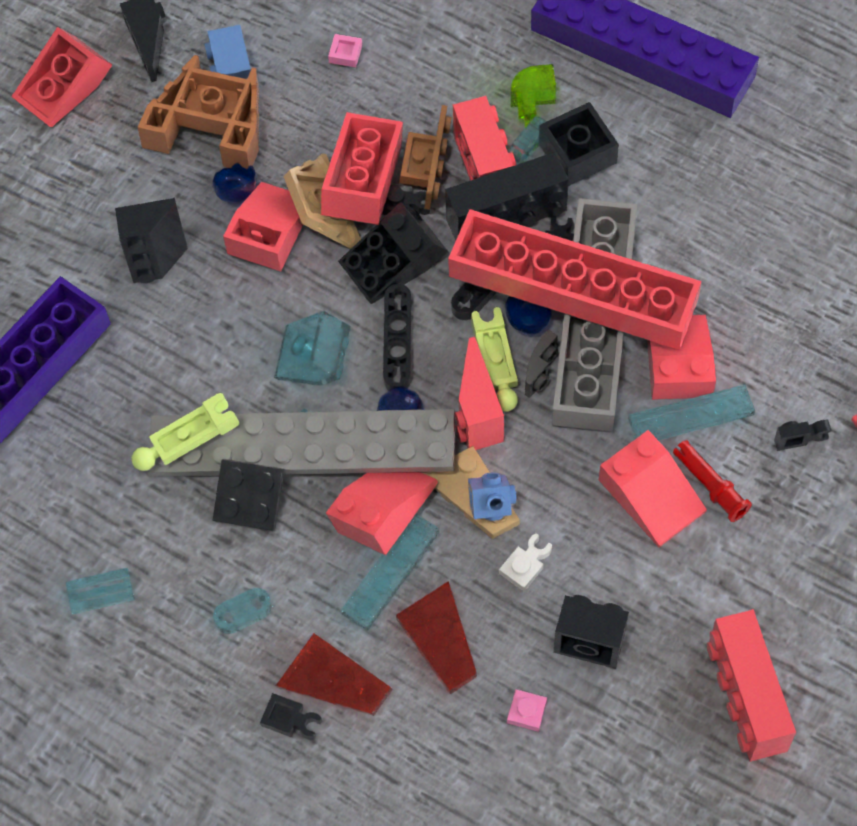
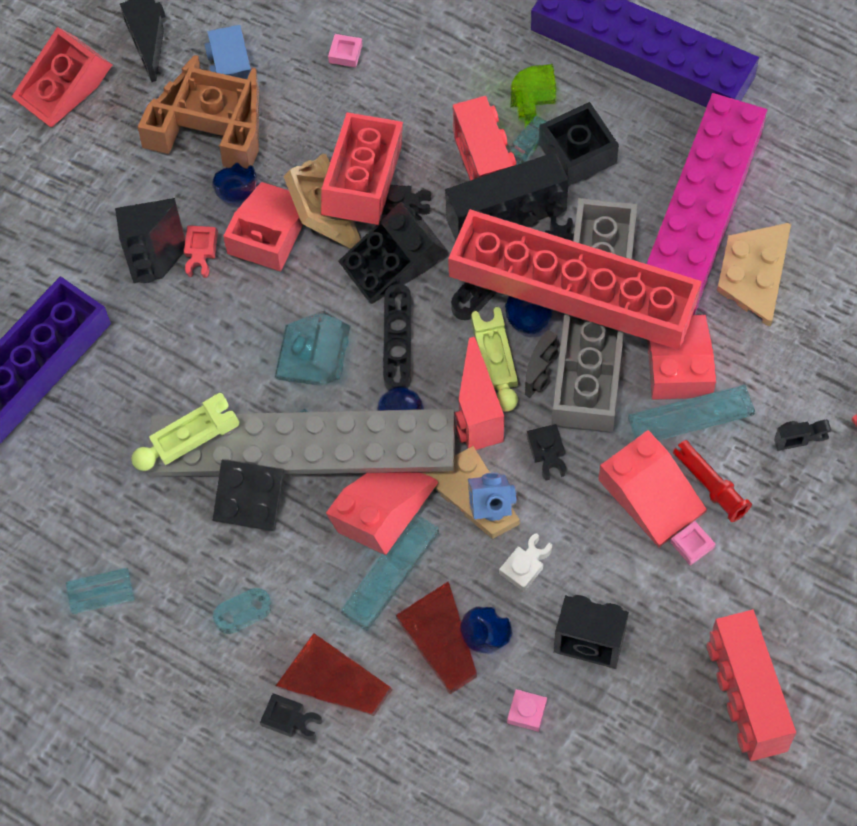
(199, 245): none -> coral plate
(422, 161): medium nougat bracket -> none
(485, 630): none -> clear blue hair
(547, 447): none -> black plate
(692, 543): none -> bright pink tile
(708, 189): none -> dark pink brick
(754, 269): none -> tan wing

